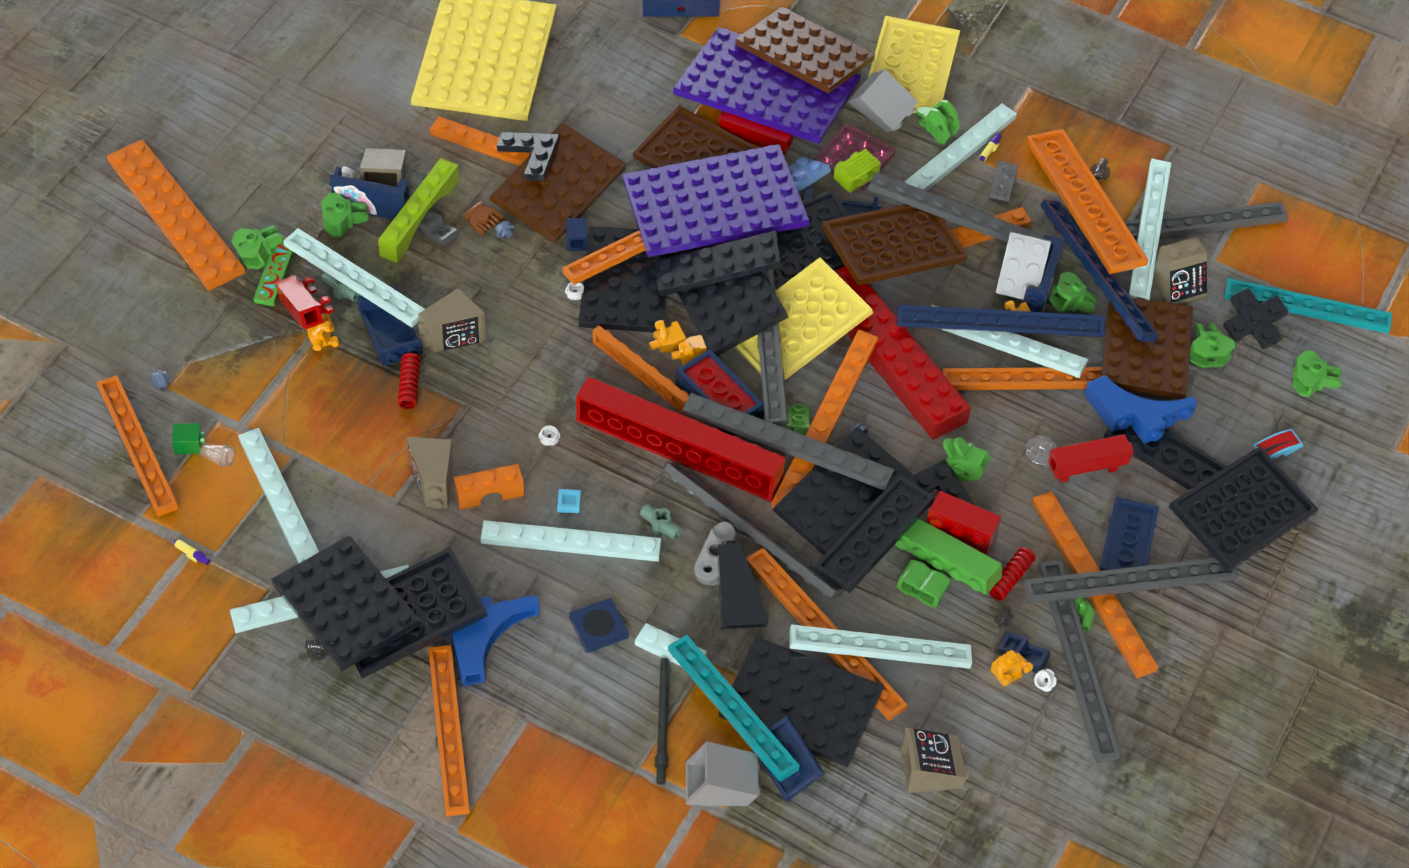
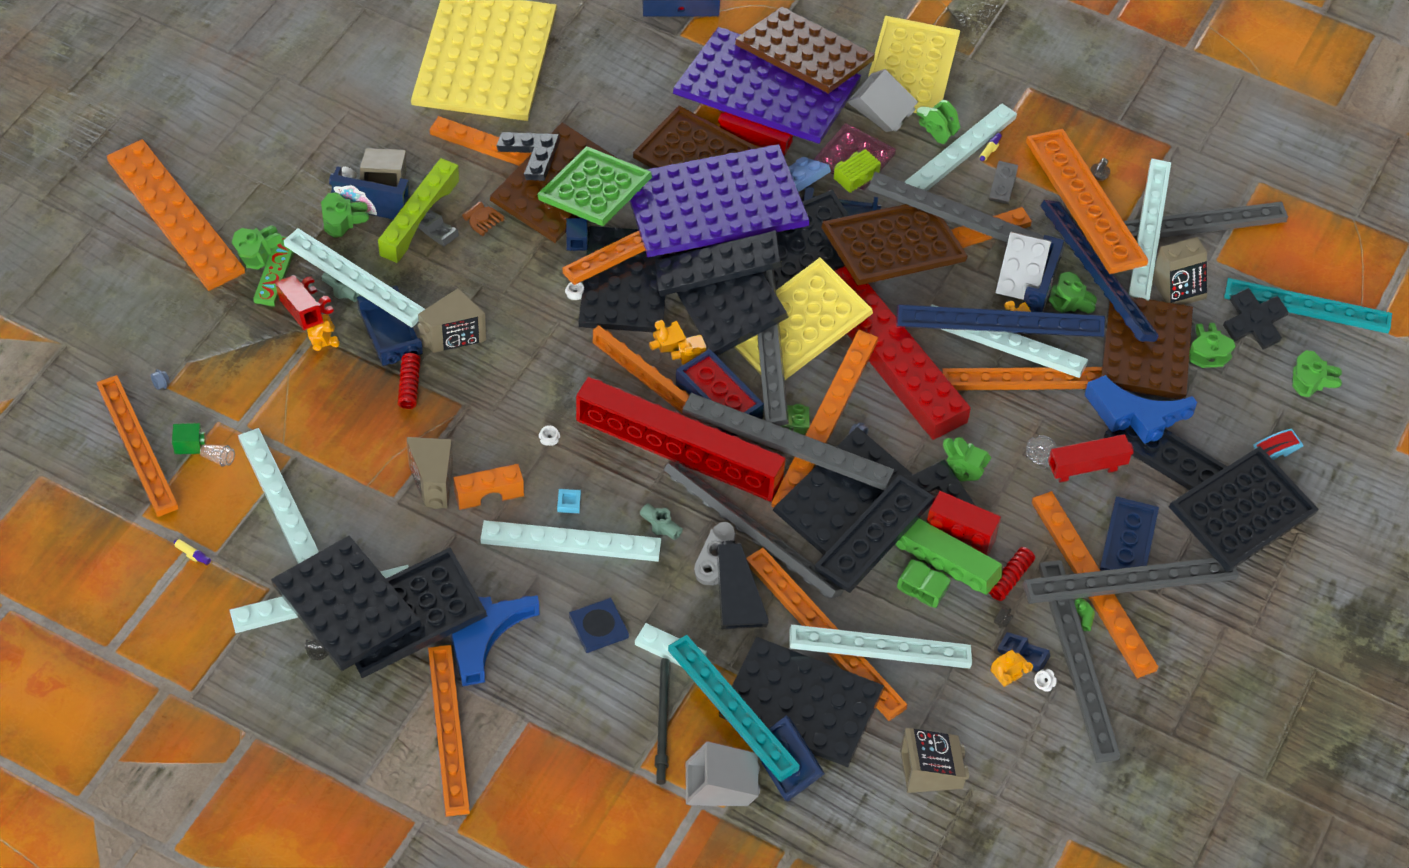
(504, 230): sand blue plate -> none
(594, 186): none -> bright green plate

